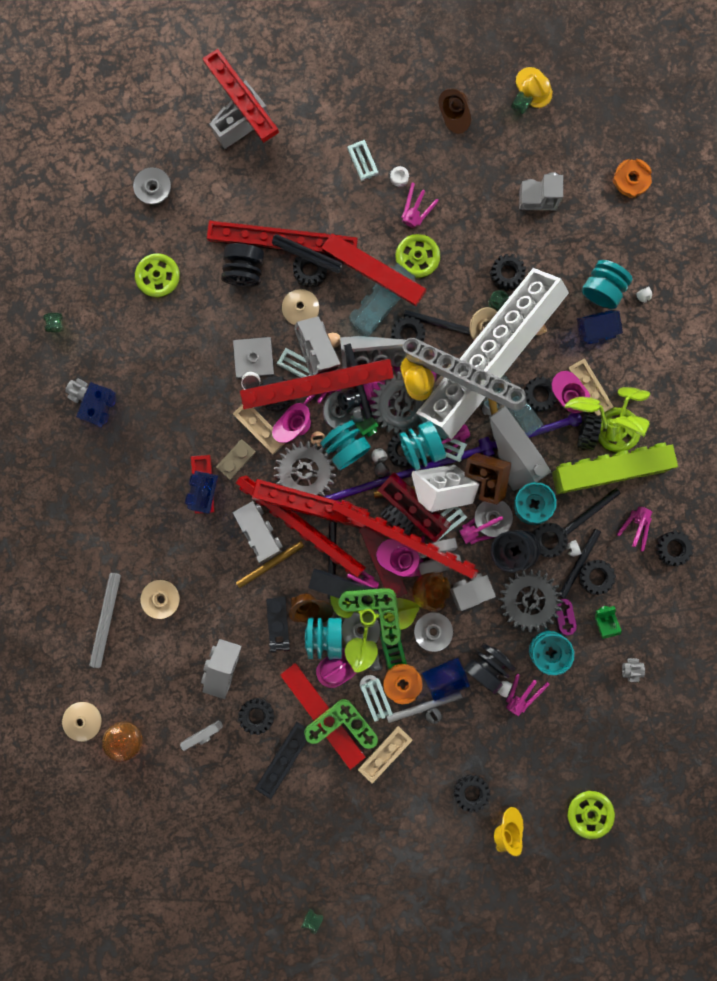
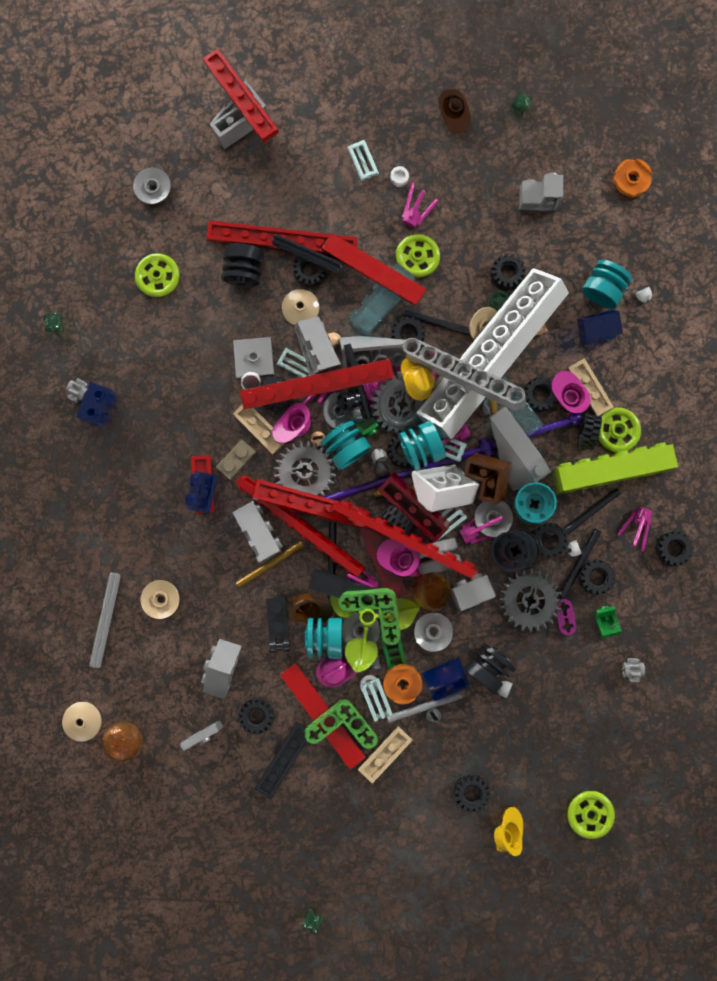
(518, 704): dark pink plant -> none
(534, 85): yellow piece -> none
(559, 660): teal wheel -> none
(615, 426): lime plant -> none

